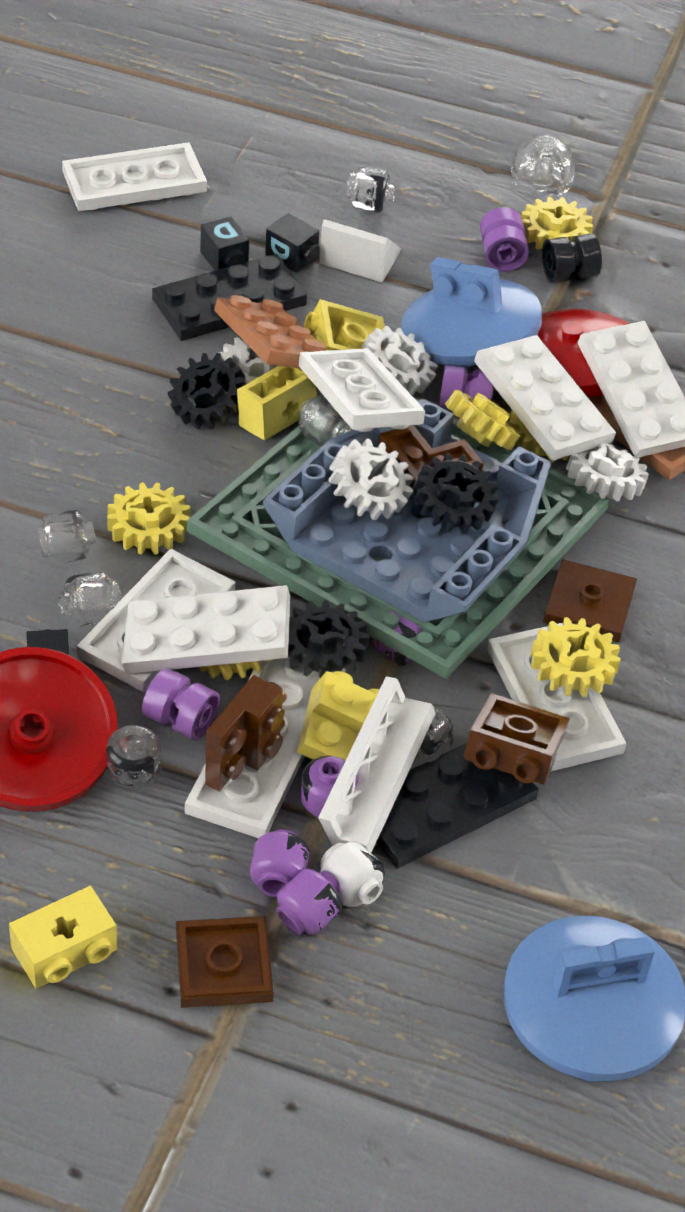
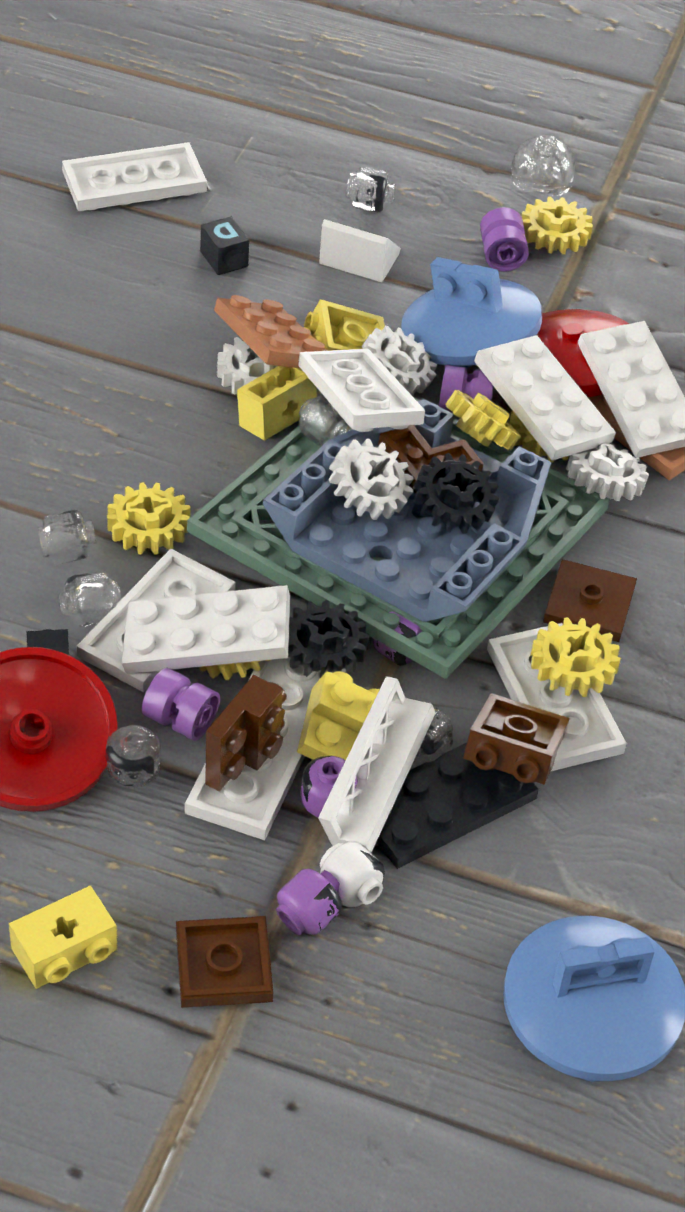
(191, 301): black plate -> none
(204, 390): black gear -> none
(277, 860): medium lavender head -> none
(293, 242): black brick -> none
(576, 257): black wheel -> none

